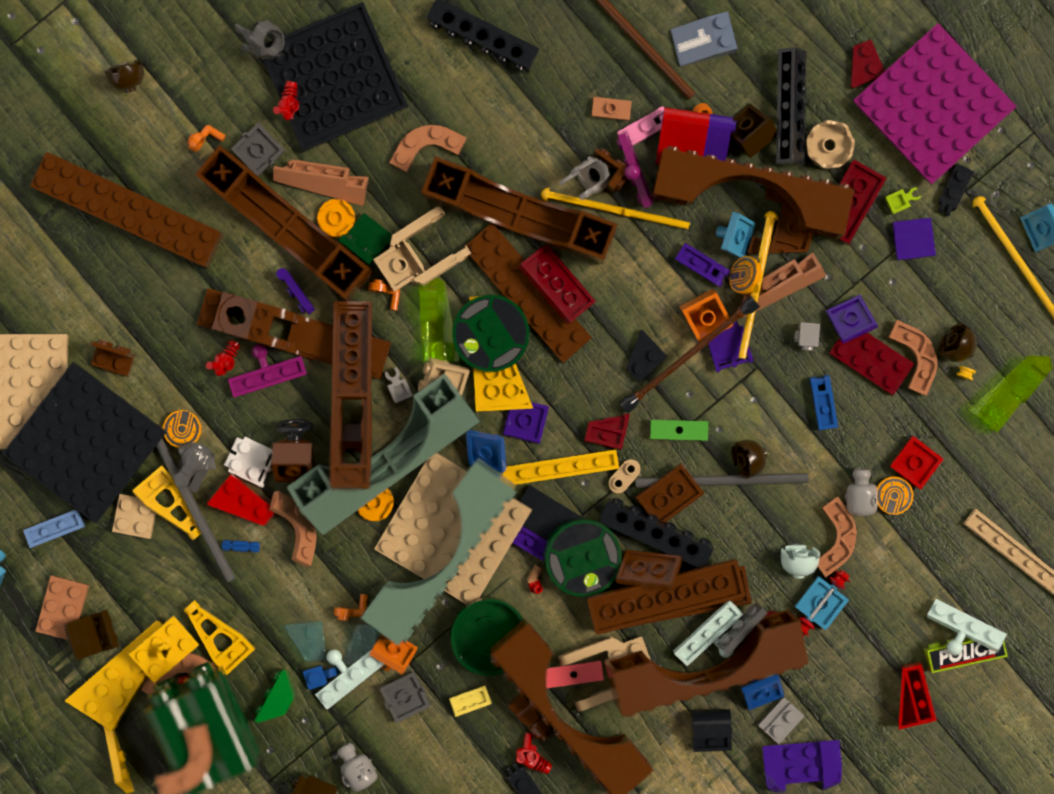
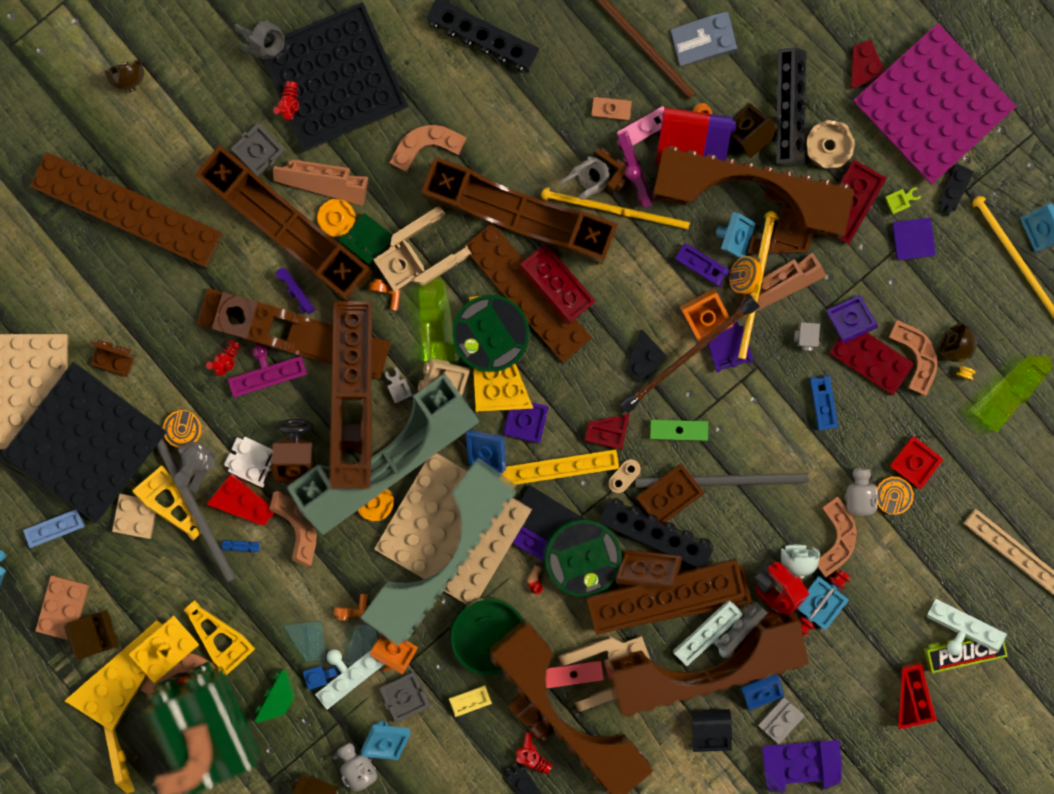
(197, 140): orange plate -> none
(385, 741): none -> dark azure tile
(749, 457): dark brown cylinder -> none
(793, 591): none -> red piece

